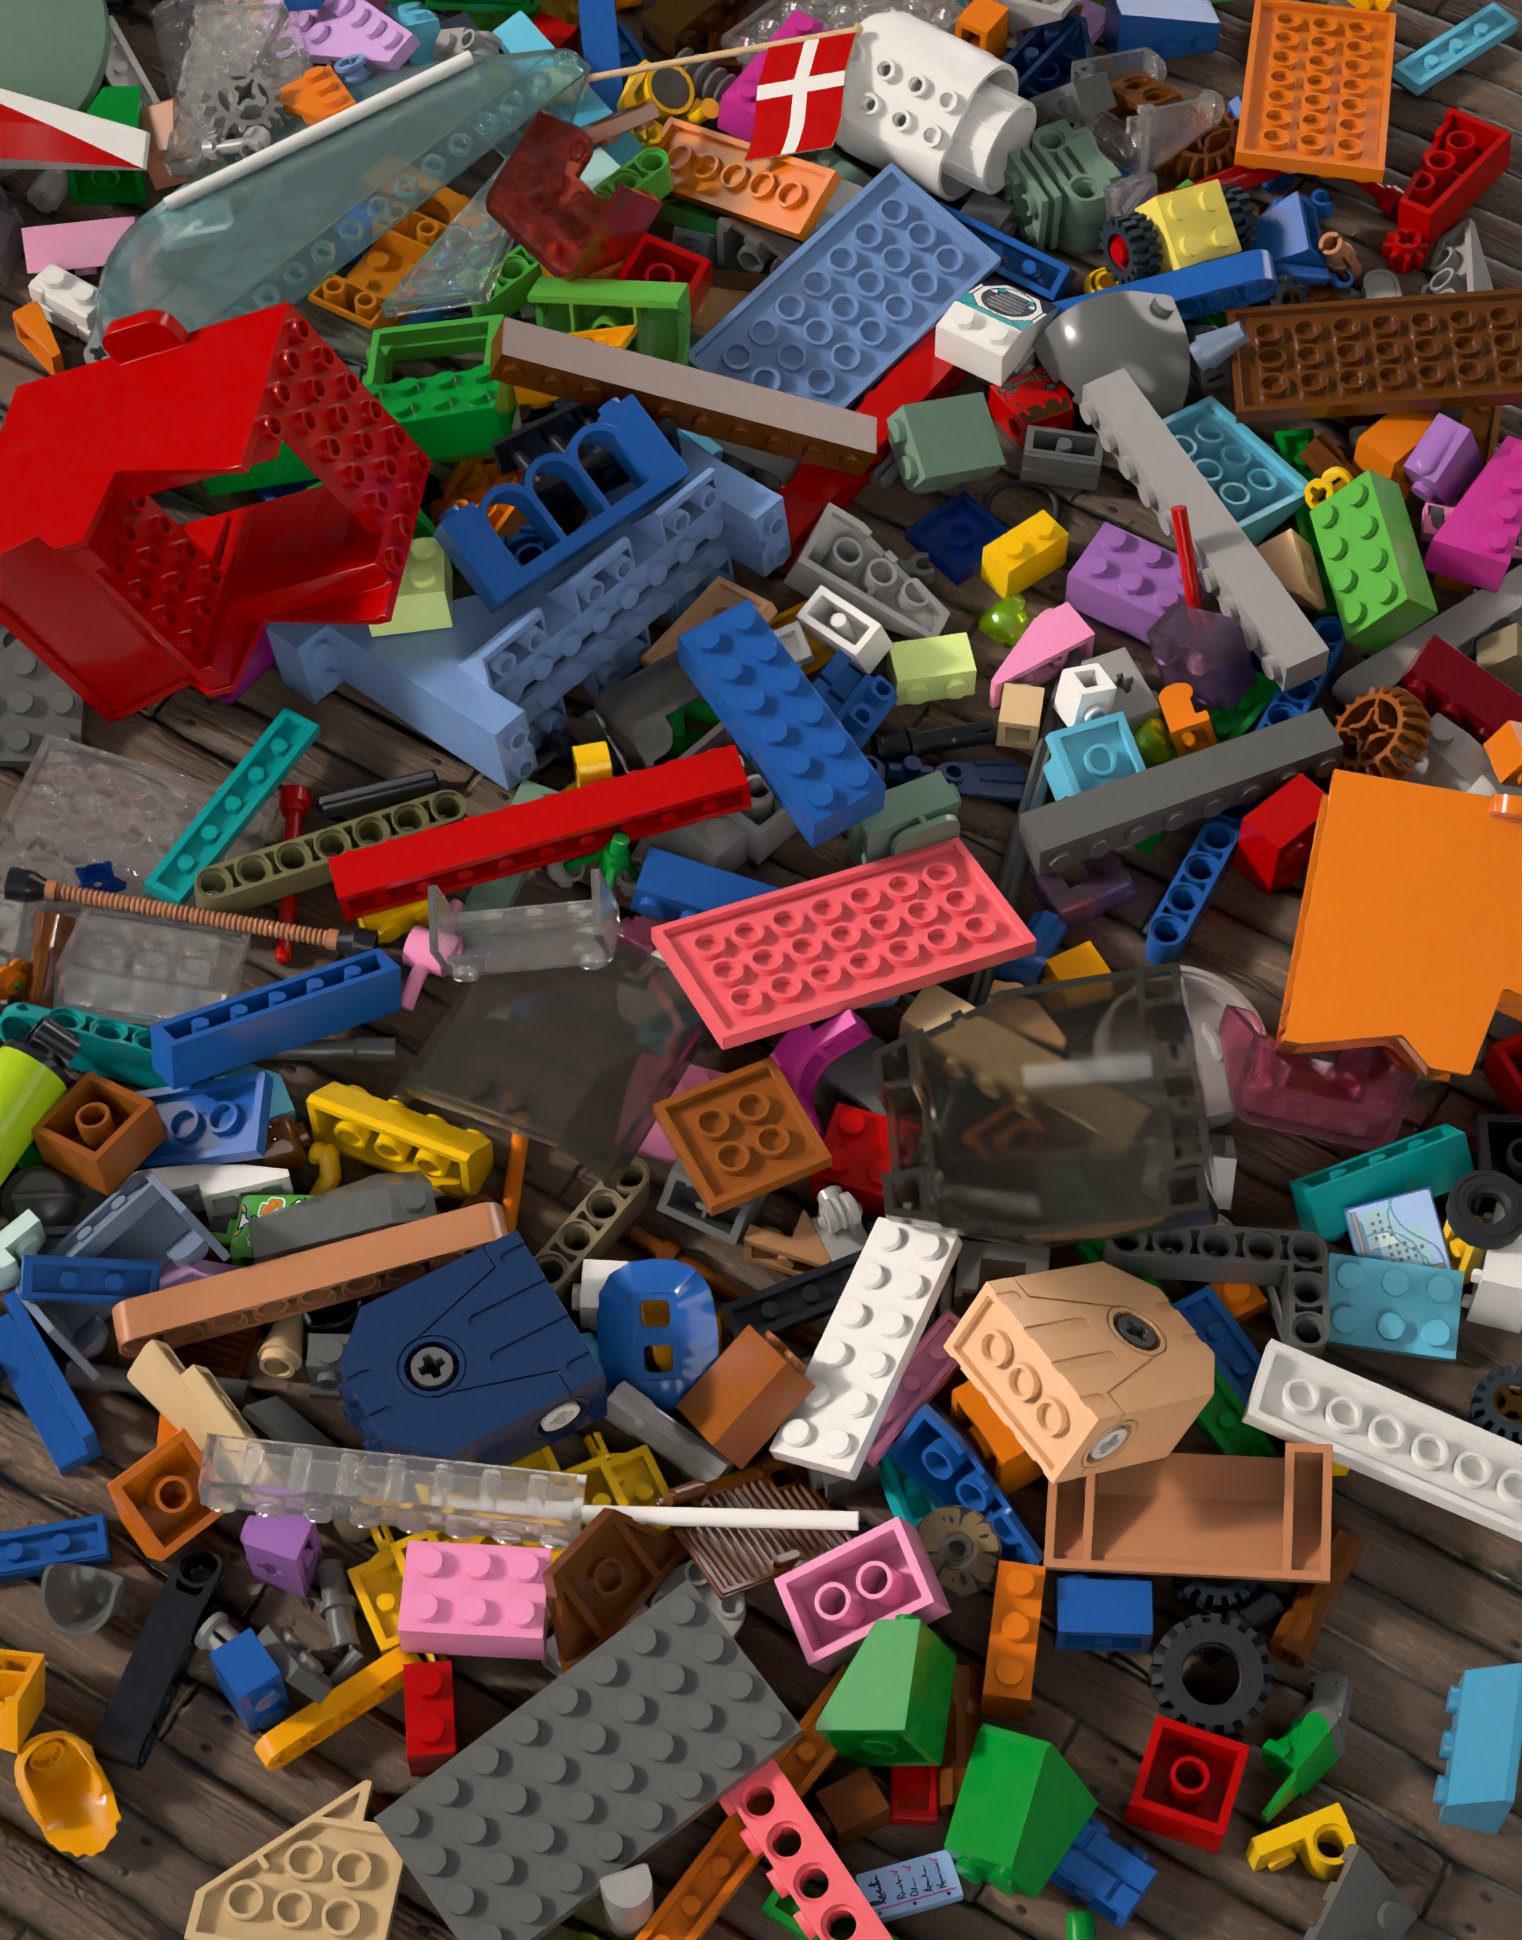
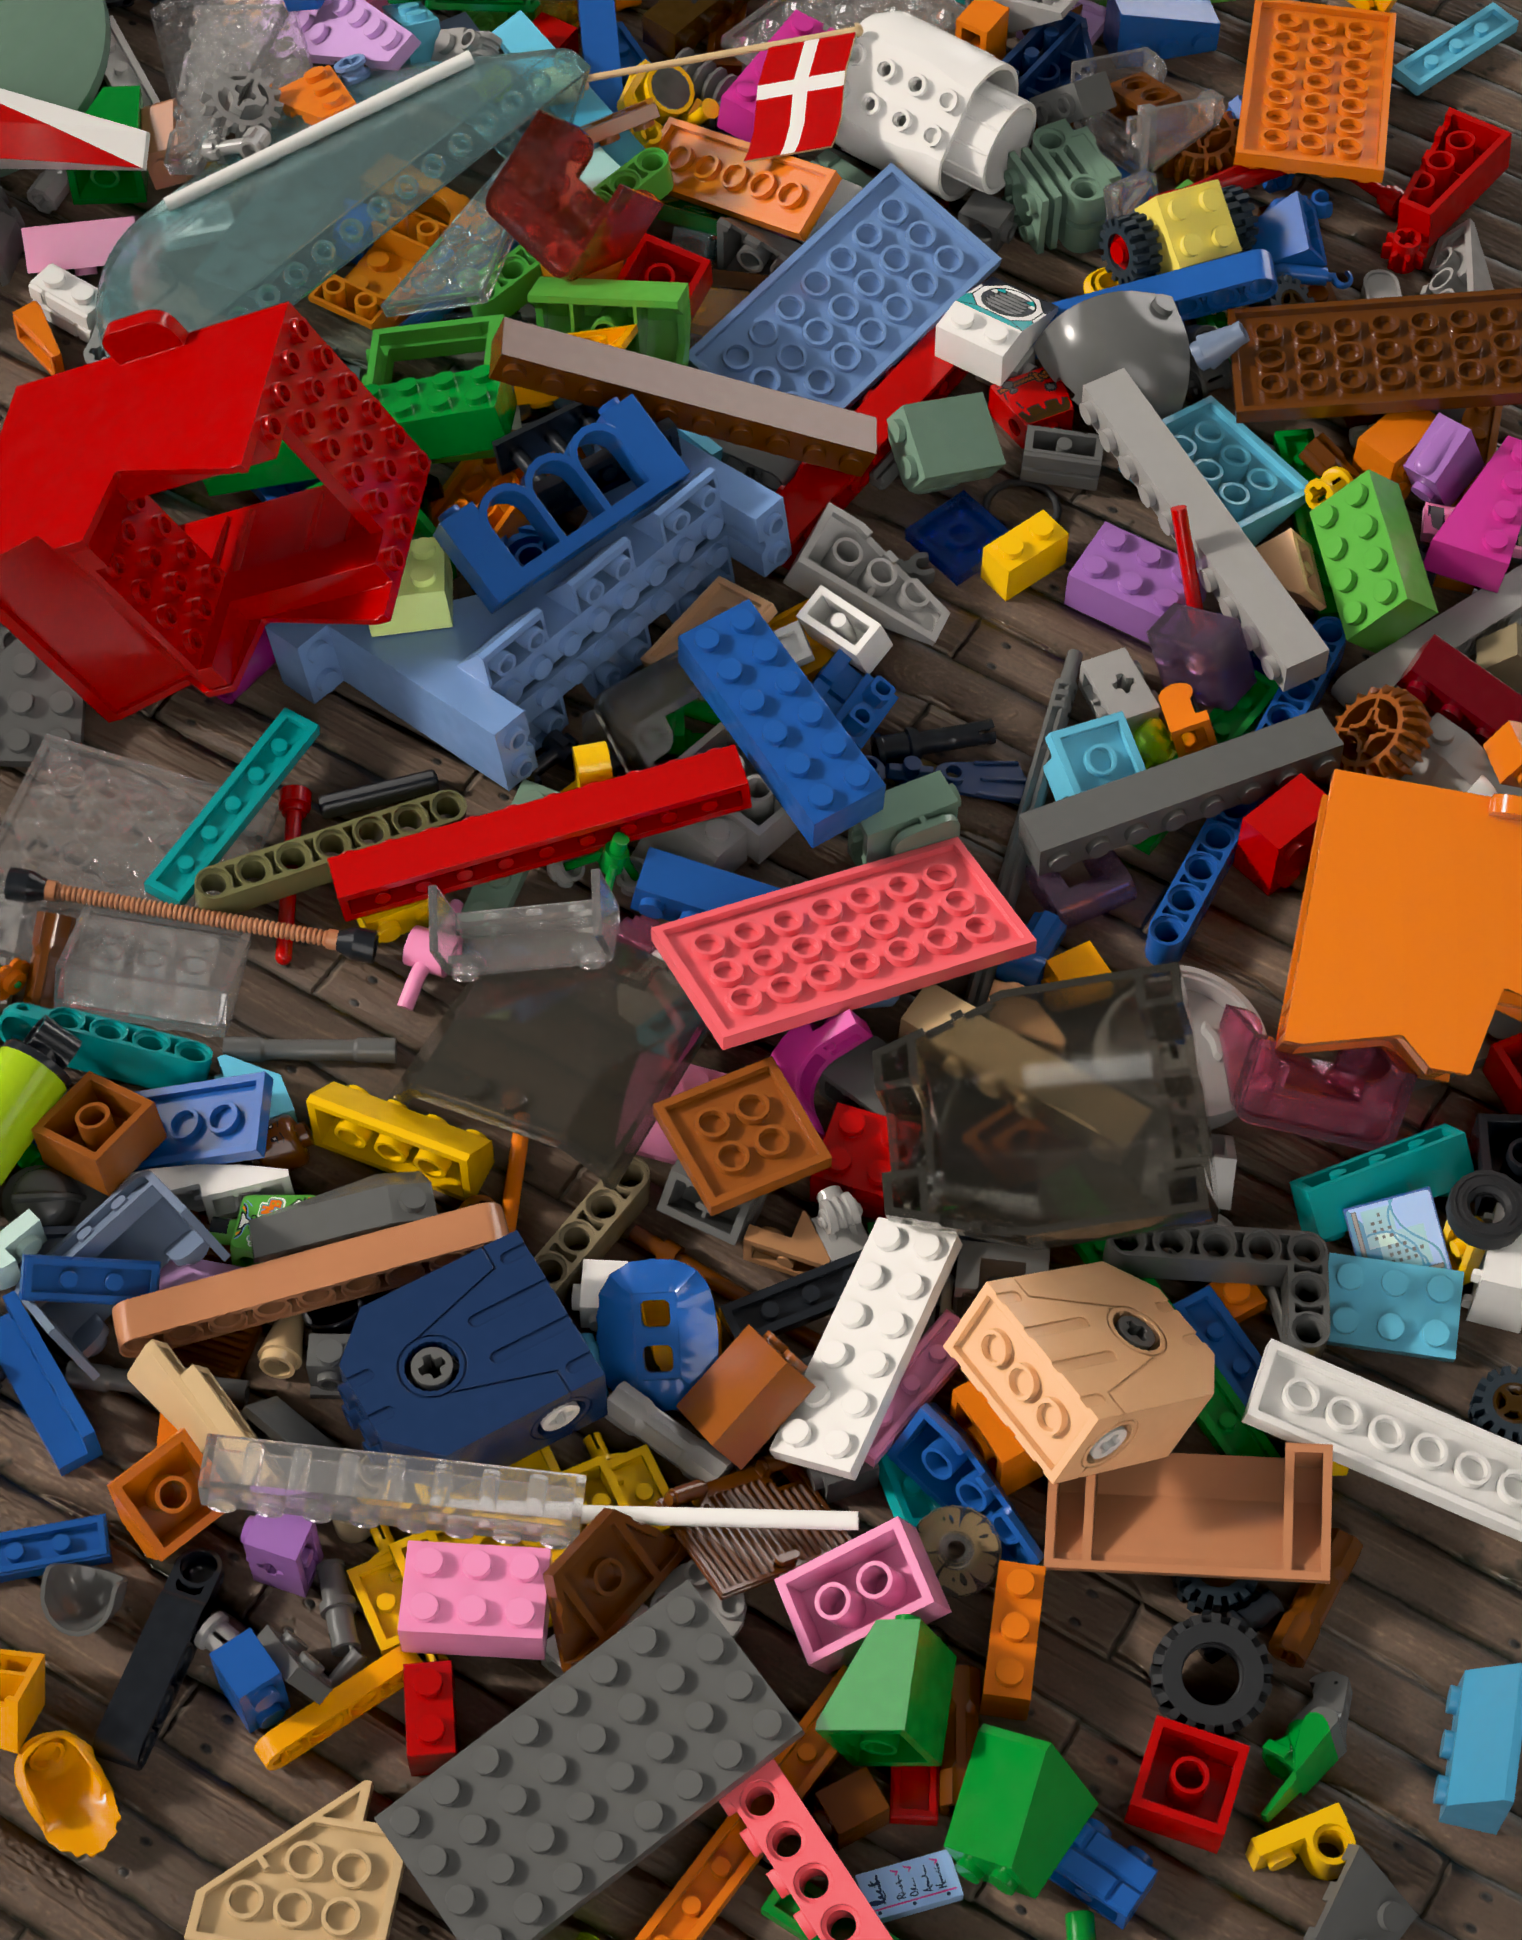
(100, 873): clear blue plate -> none
(275, 1018): blue brick -> none
(329, 1167): yellow arm -> none
(627, 1900): light grey brick -> none
(932, 668): yellowish green brick -> none
(1006, 619): clear neon green cone -> none
(1020, 716): tan brick -> none
(1021, 263): blue brick -> none
(1043, 650): bright pink slope -> none
(1084, 694): white brick -> none
(1103, 1614): blue brick -> none
(1340, 255): nougat pin -> none

